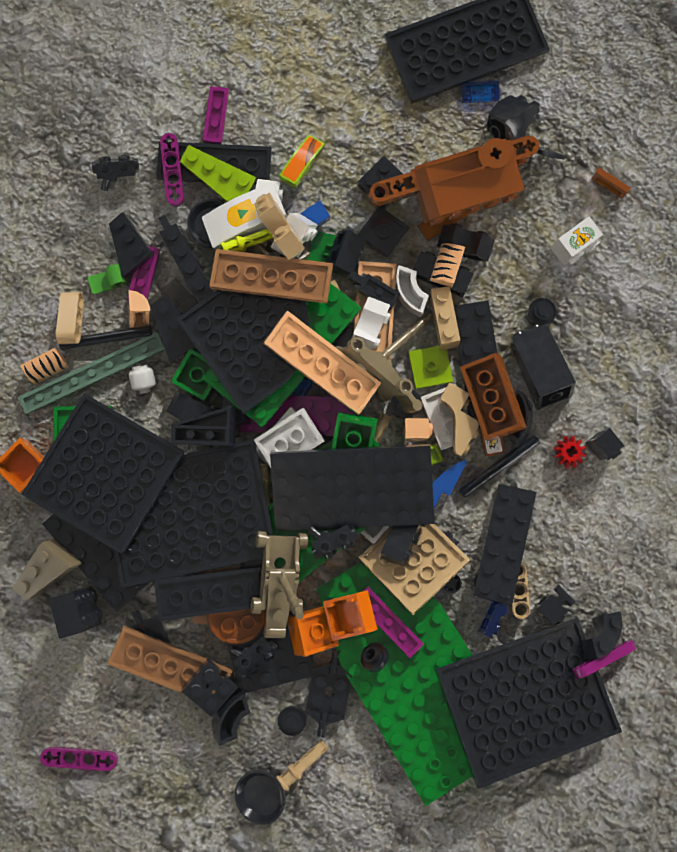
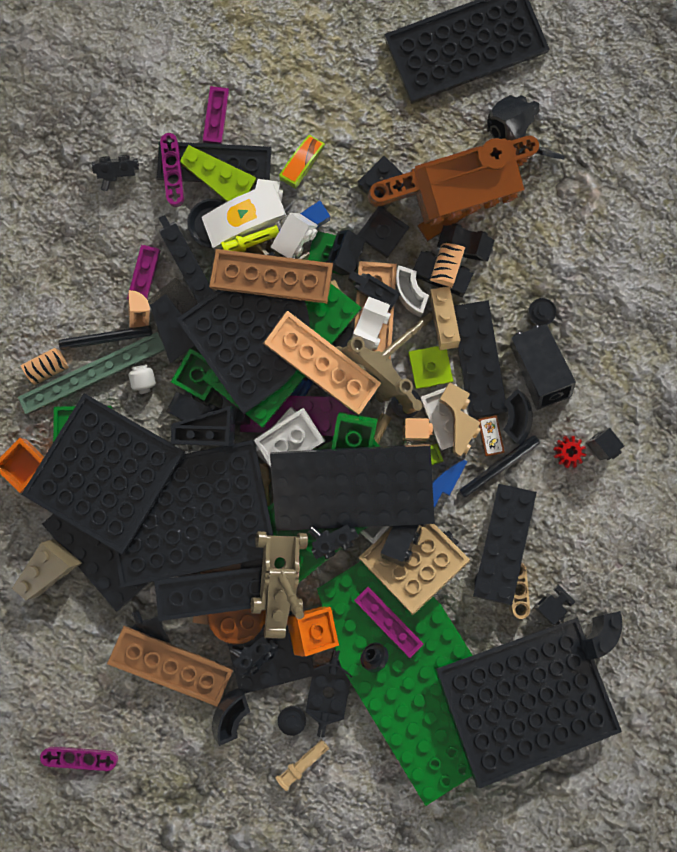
(70, 318): tan beam -> none
(75, 612): black brick -> none
(107, 280): bright green panel -> none
(129, 245): black wing -> none
(209, 676): black piece -> none
(260, 797): black piece -> none
(277, 224): tan arch -> none
(350, 615): orange container -> none
(453, 585): black wheel -> none
(480, 91): clear blue tile -> none
(490, 623): clear blue plate -> none
(493, 397): dark orange brick -> none
(577, 242): white brick -> none
(595, 664): magenta beam -> none
(610, 182): dark orange tile -> none

